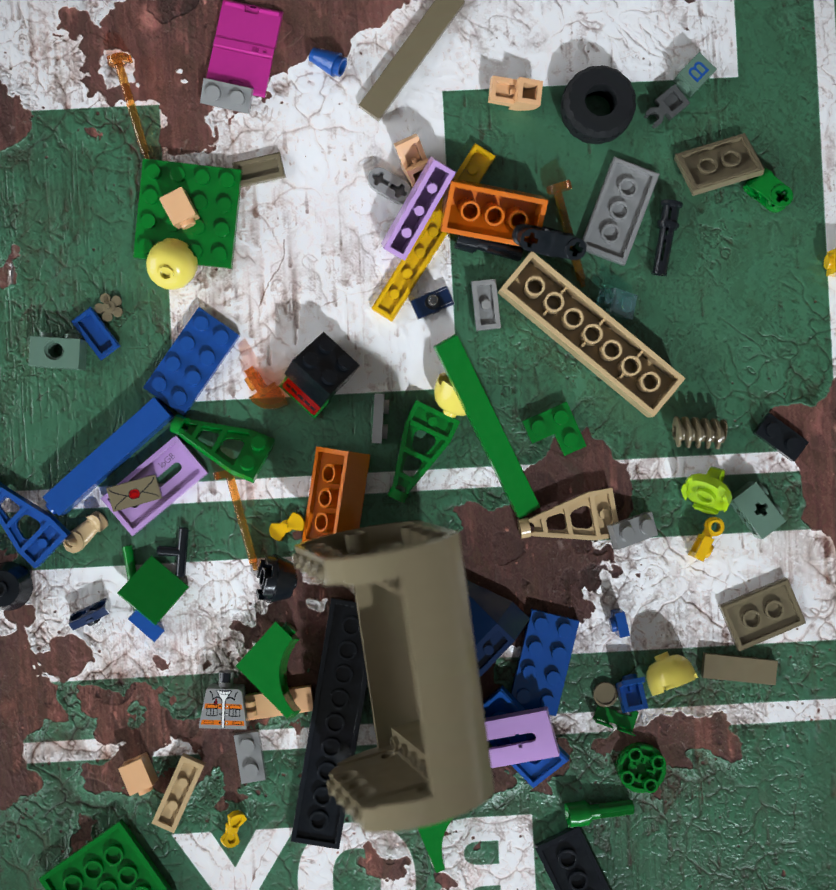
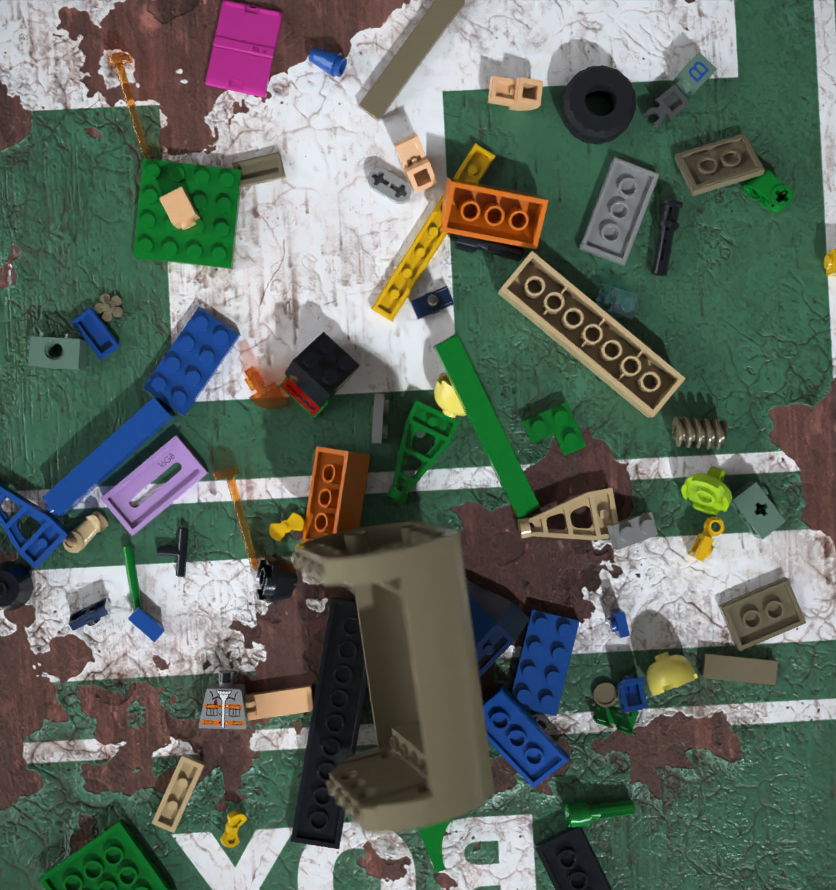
(134, 492): dark tan tile -> none
(138, 774): light nougat brick -> none
(153, 590): green tile -> none
(171, 264): light yellow cylinder -> none
(226, 95): light grey plate -> none
(249, 461): green plate -> none
(250, 756): light grey plate -> none
(267, 666): green arch -> none
(417, 208): lavender brick -> none
(485, 305): light grey plate -> none
(522, 722): lavender piece -> none
(549, 241): black piece -> none
(556, 190): clear orange piece -> none
(641, 767): green tile -> none
(780, 437): black plate -> none

